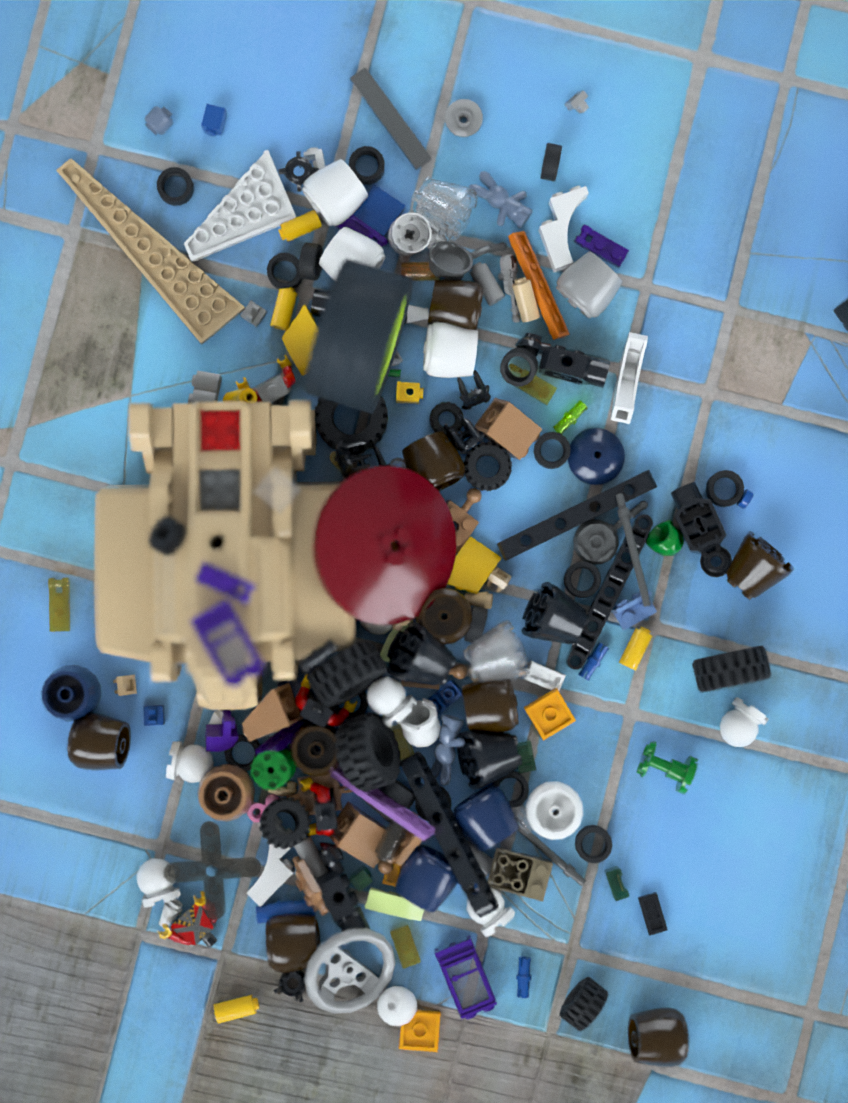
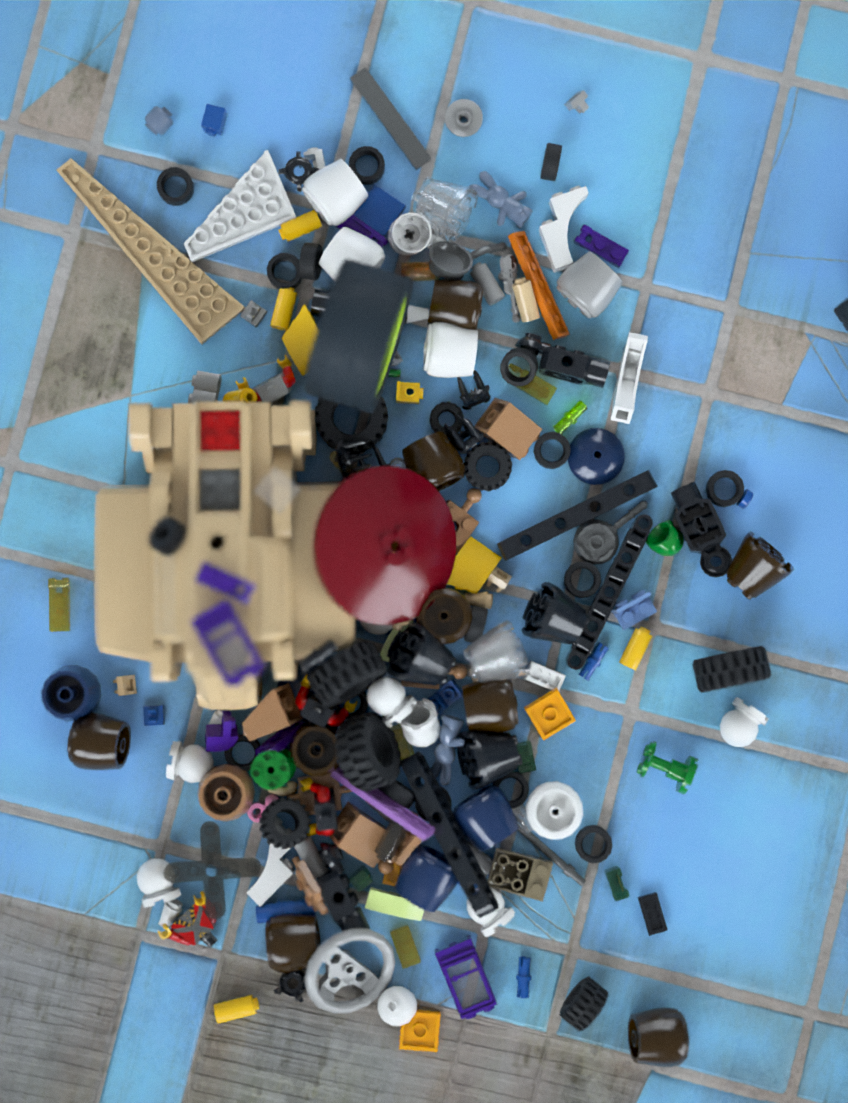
(624, 514): dark grey bar -> none

